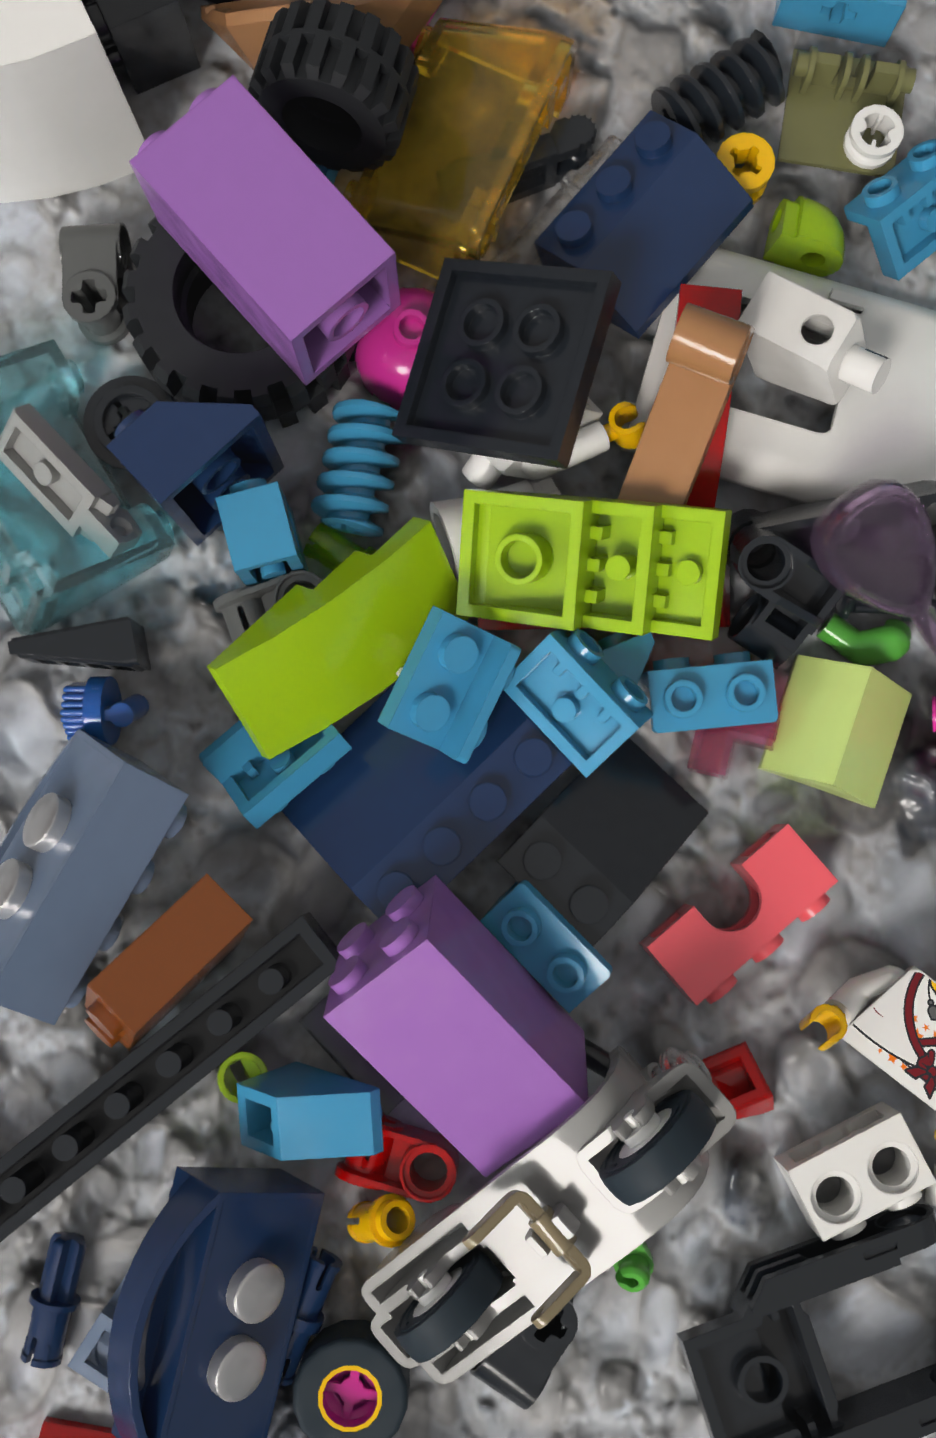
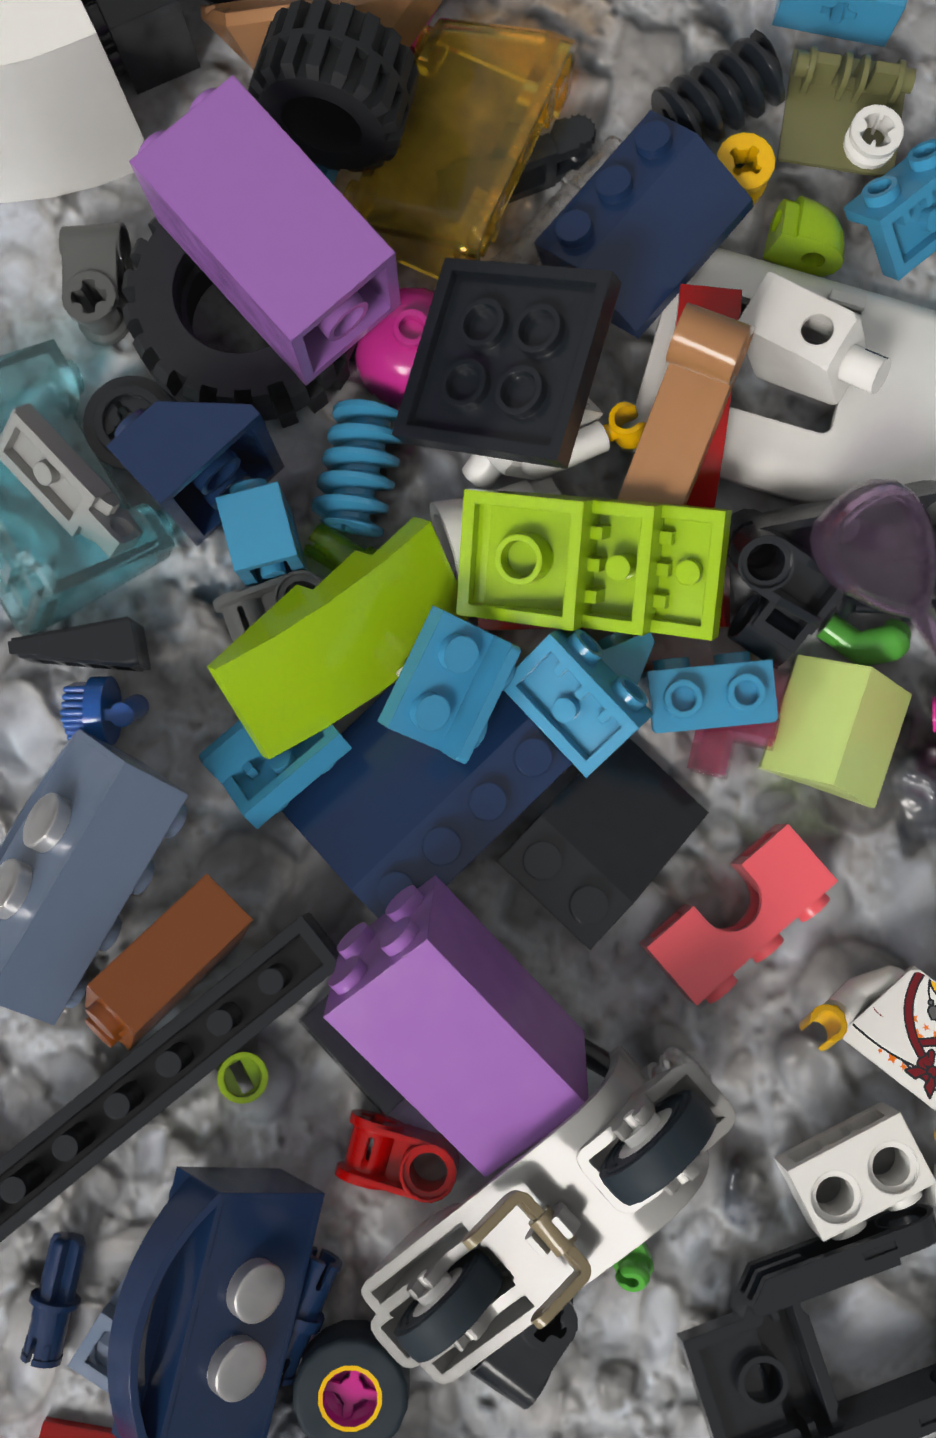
(309, 1114): dark azure slope -> none
(374, 1218): yellow pin -> none
(546, 944): dark azure bracket -> none
(740, 1080): red slope -> none

